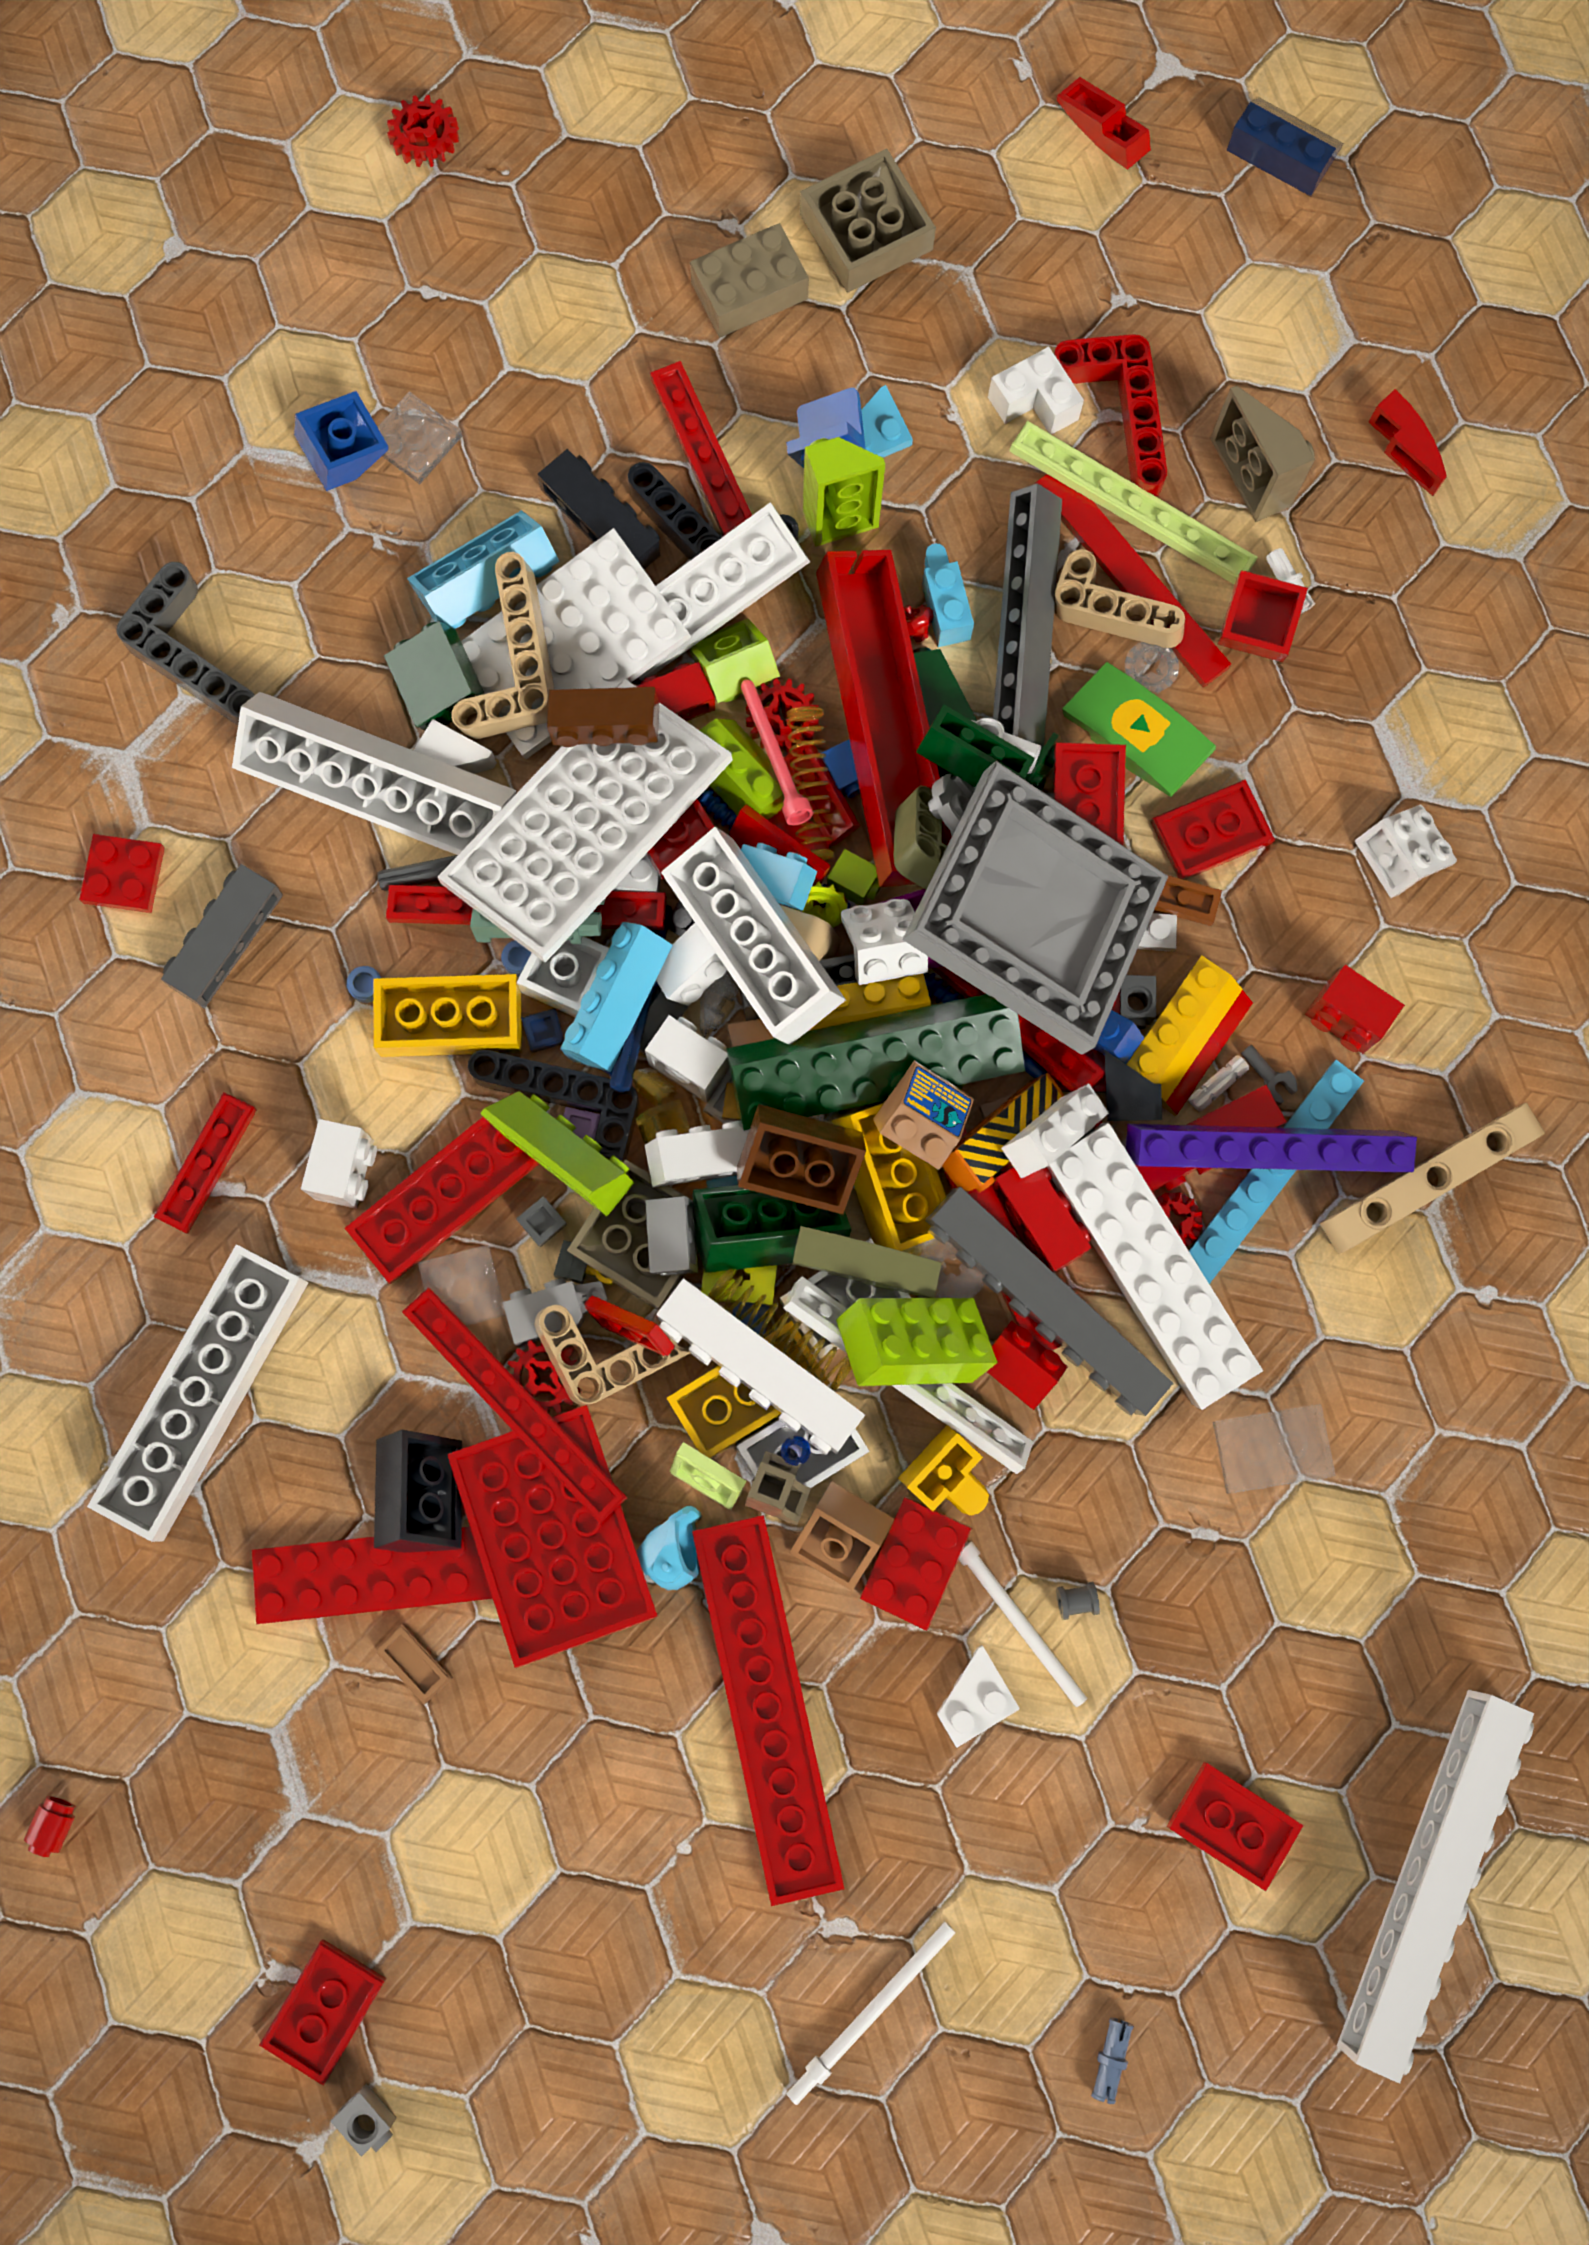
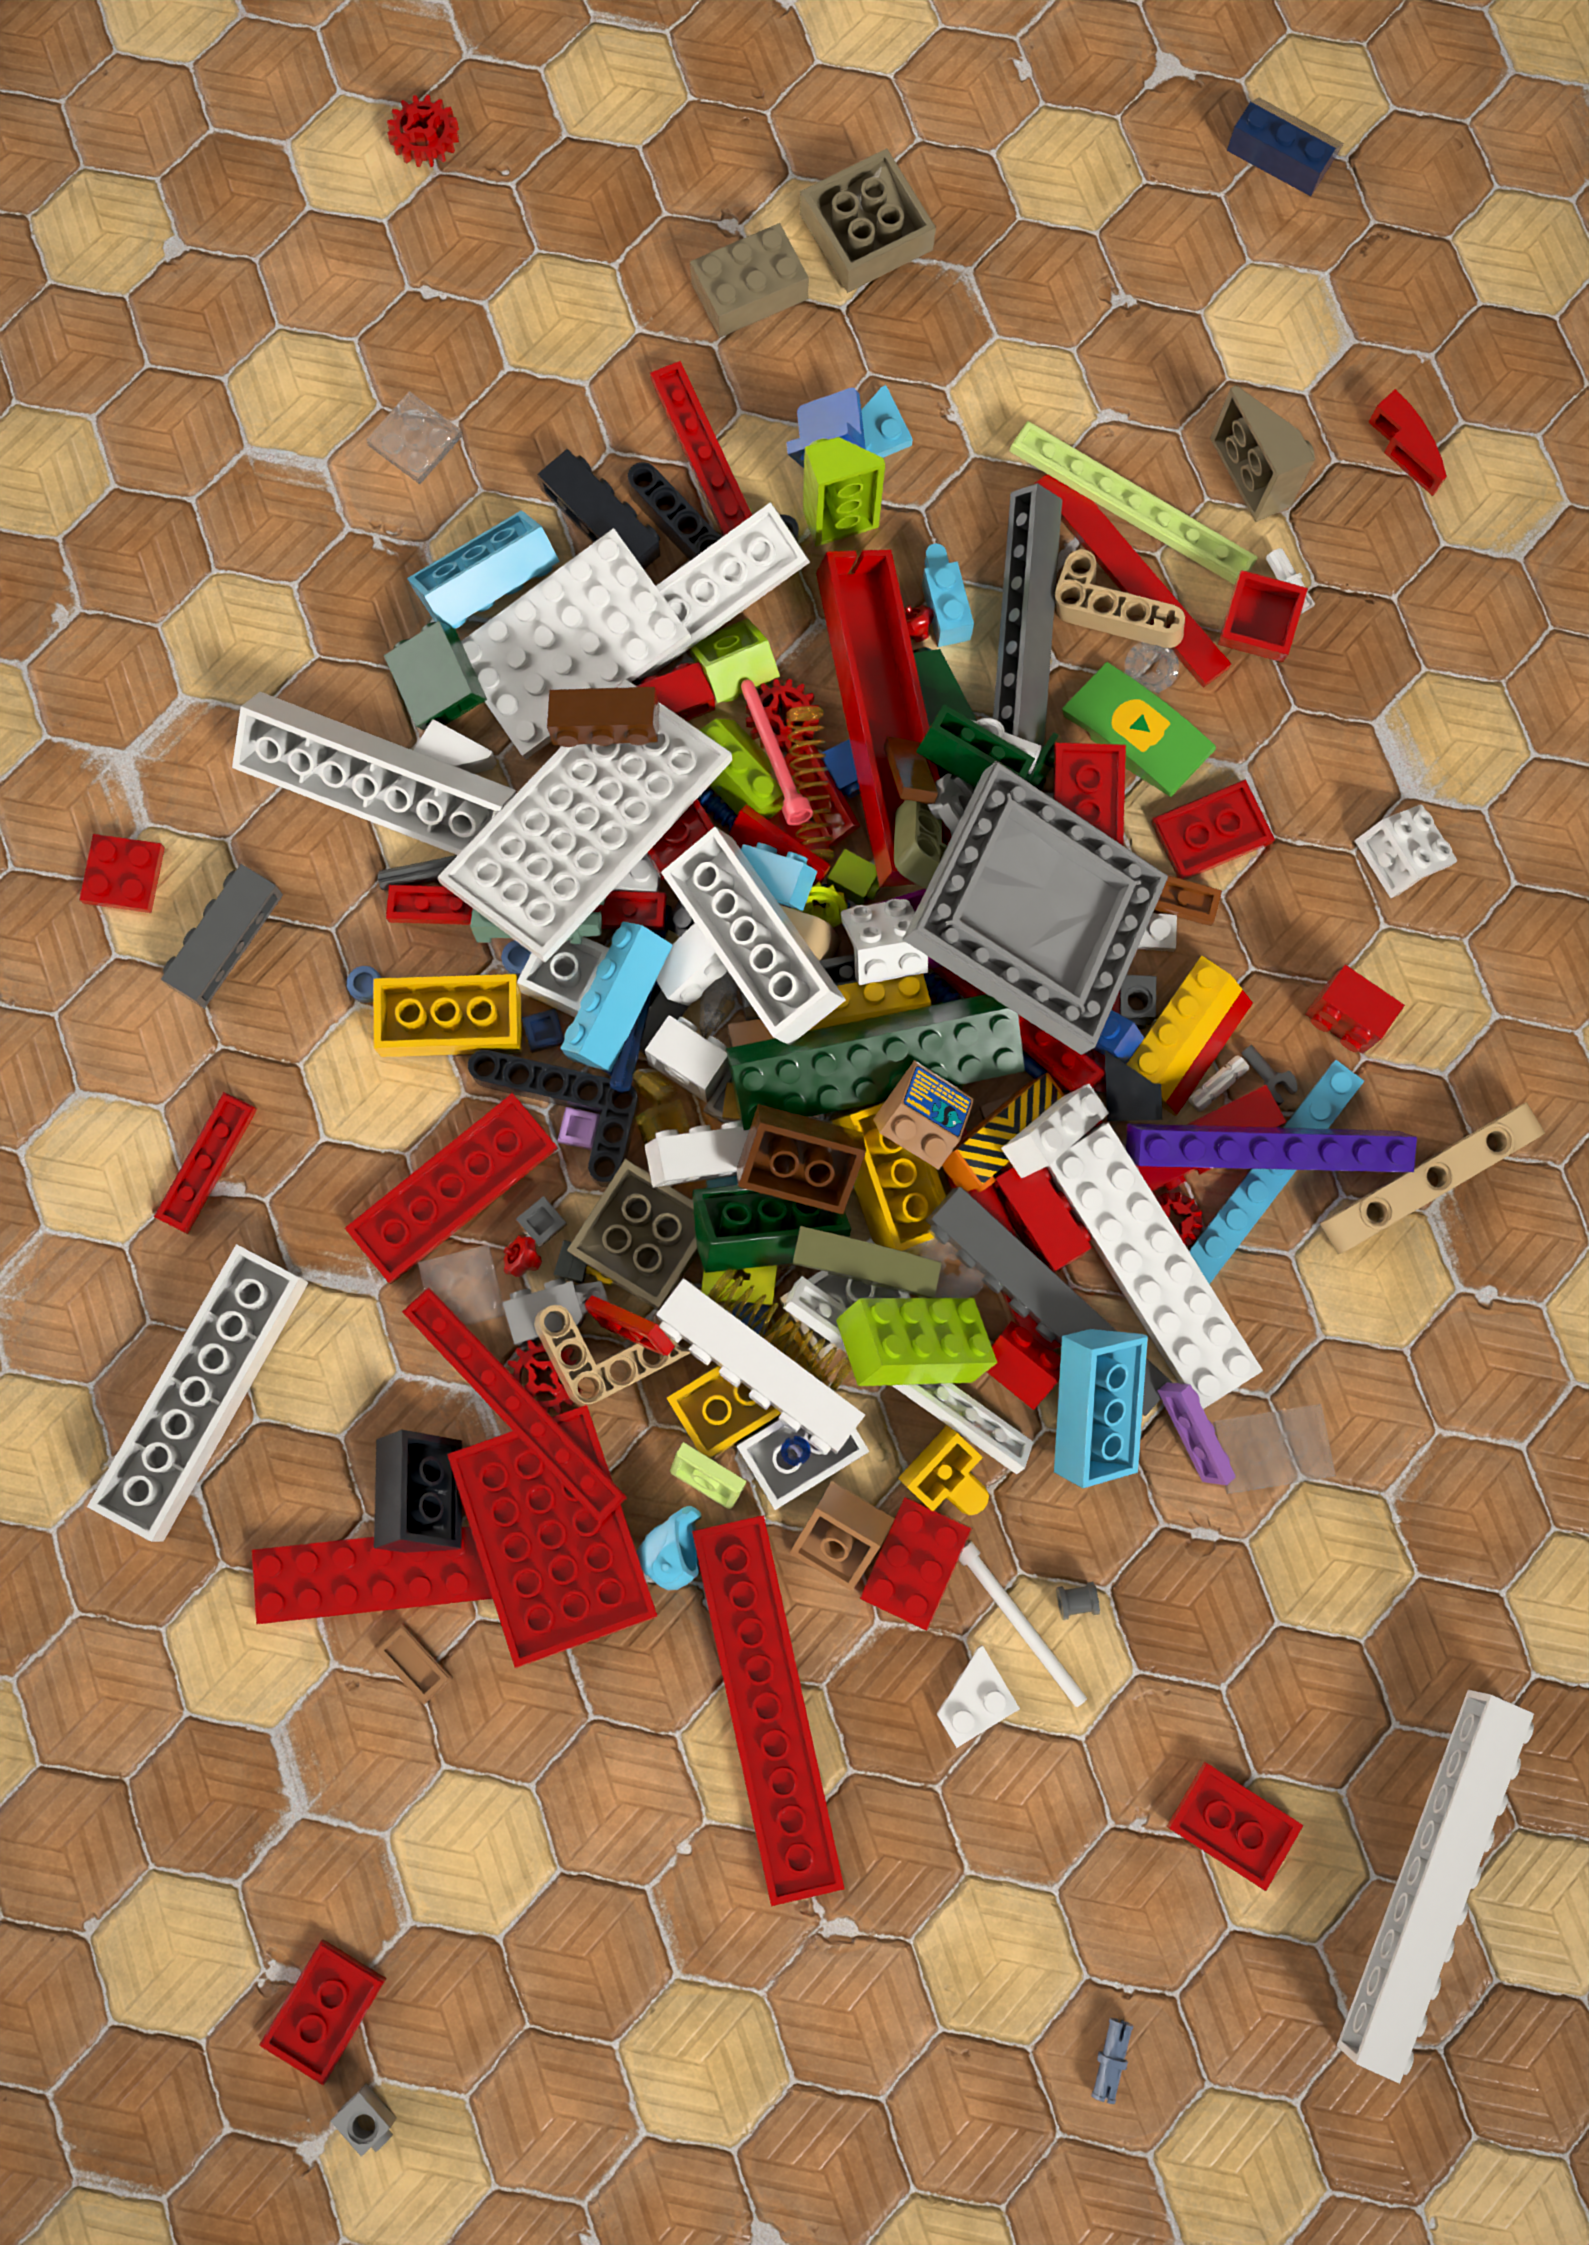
(50, 1826): red brick -> none
(180, 658): dark grey beam -> none
(339, 439): blue slope -> none
(339, 1164): white brick -> none
(521, 1257): none -> red piece
(522, 657): tan beam -> none
(560, 1150): lime slope -> none
(671, 1236): light grey hinge -> none
(777, 1490): dark tan brick -> none
(819, 2067): white bar -> none
(910, 771): none -> reddish brown tile
(1037, 385): white brick -> none
(1100, 1406): none -> medium azure slope
(1105, 122): red slope -> none
(1133, 401): red beam -> none
(1197, 1433): none -> medium lavender plate

